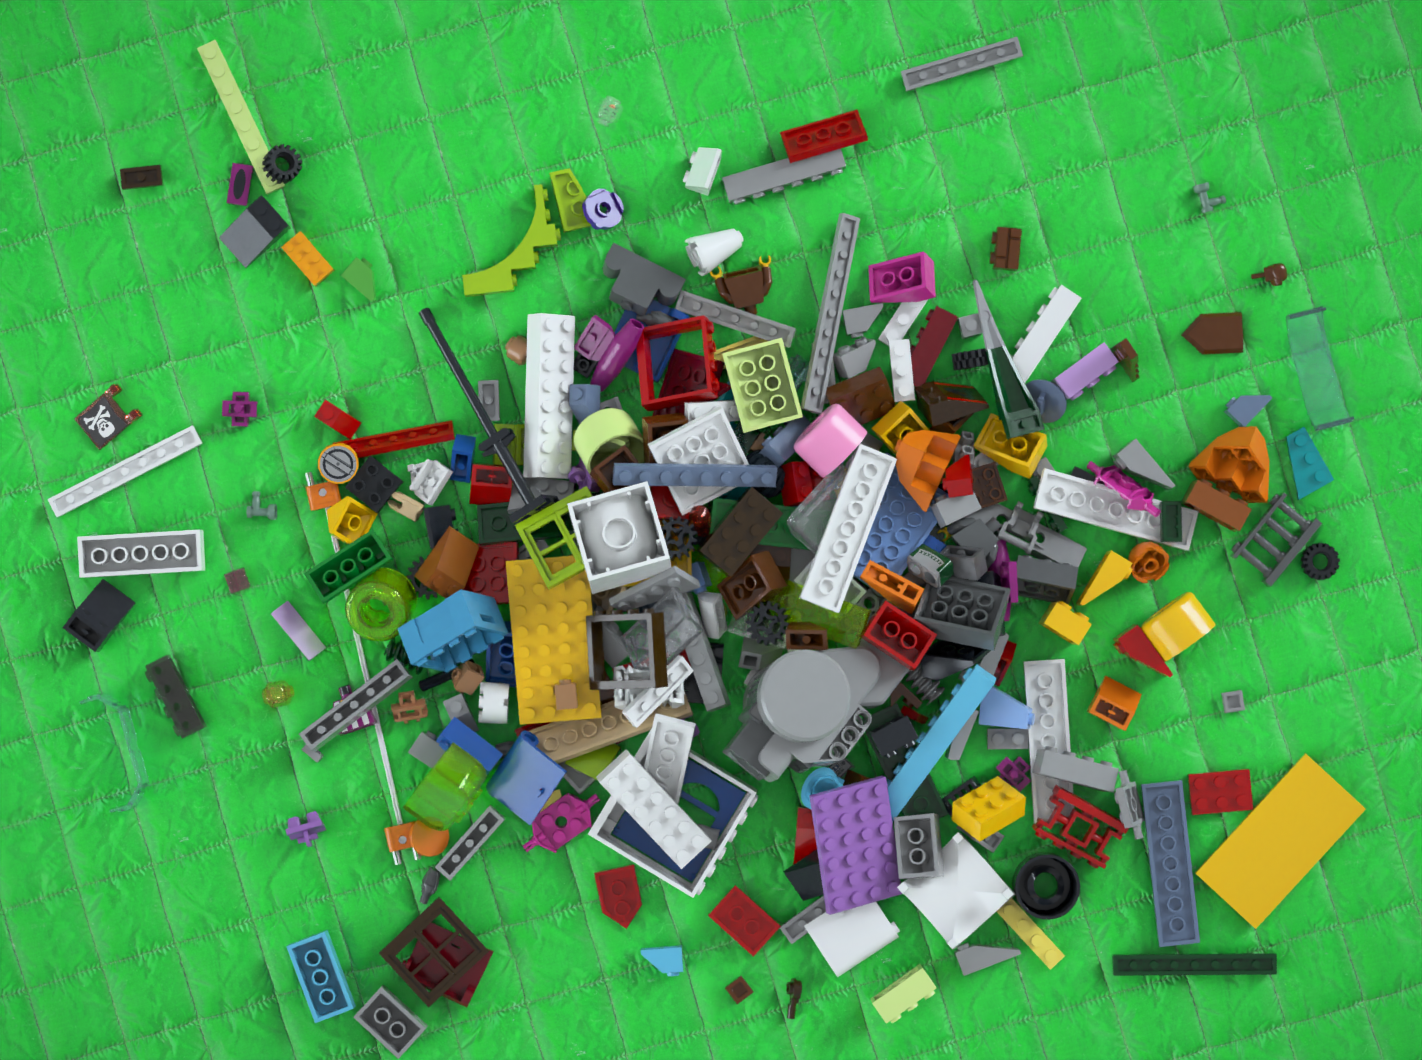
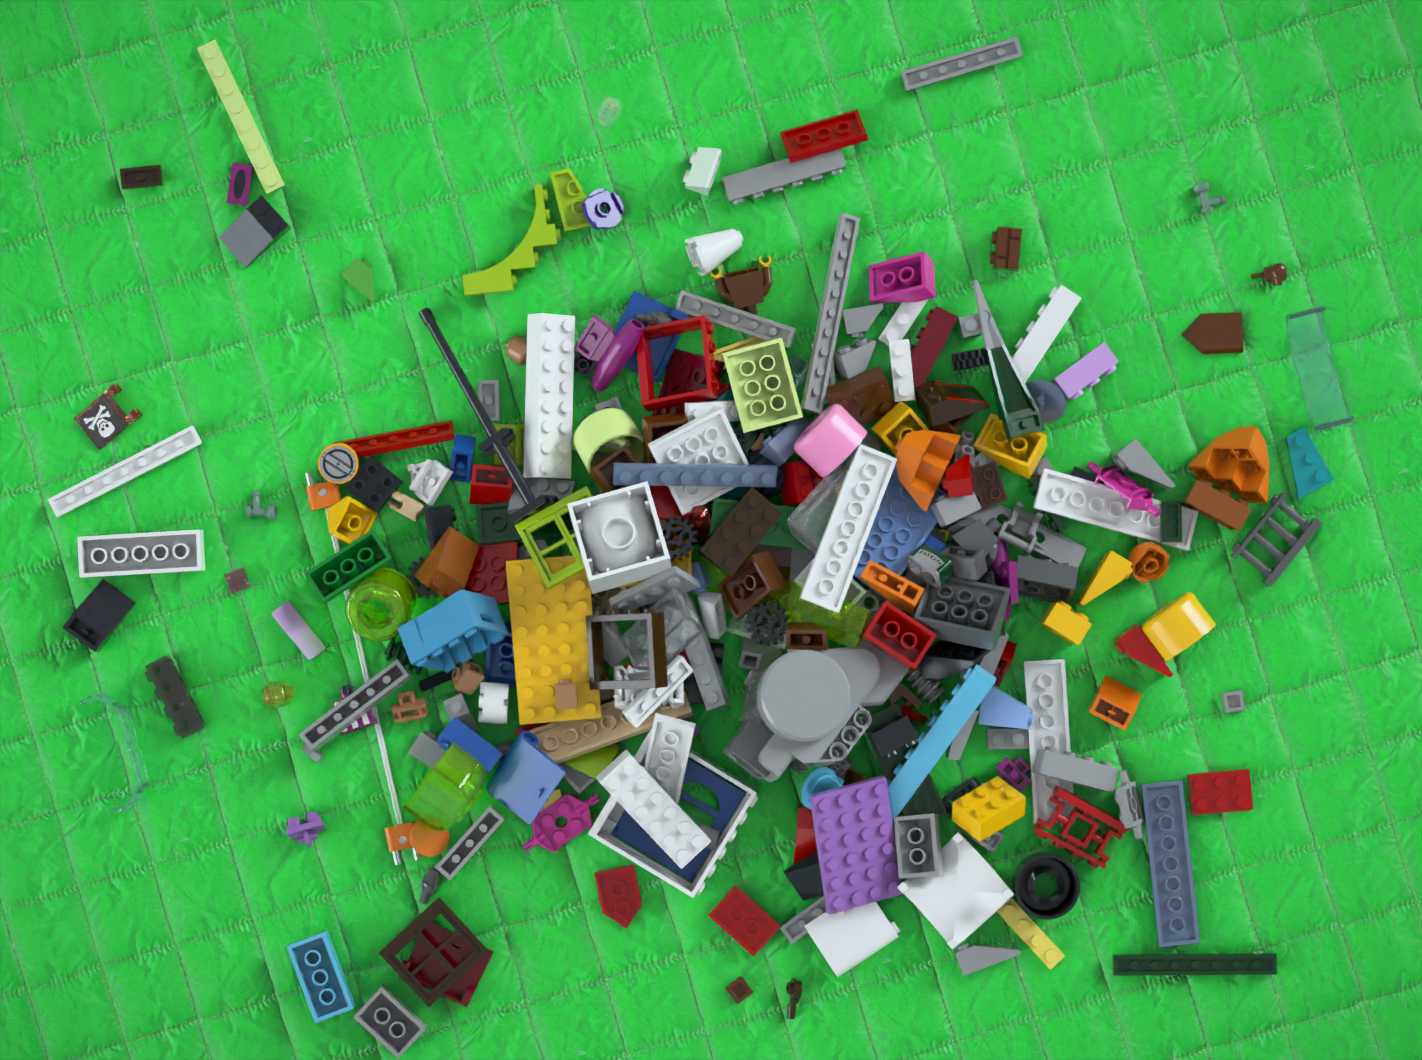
(238, 408): magenta piece -> none
(289, 156): black tyre -> none
(307, 258): light orange piece -> none
(337, 419): red slope -> none
(582, 477): medium lavender hips -> none
(584, 400): sand blue slope -> none
(639, 281): dark grey brick -> none
(665, 959): medium azure slope -> none
(903, 994): yellowish green brick -> none
(1127, 358): wing -> none
(1246, 408): sand blue slope -> none
(1280, 841): yellow tile -> none
(1307, 561): black tyre -> none

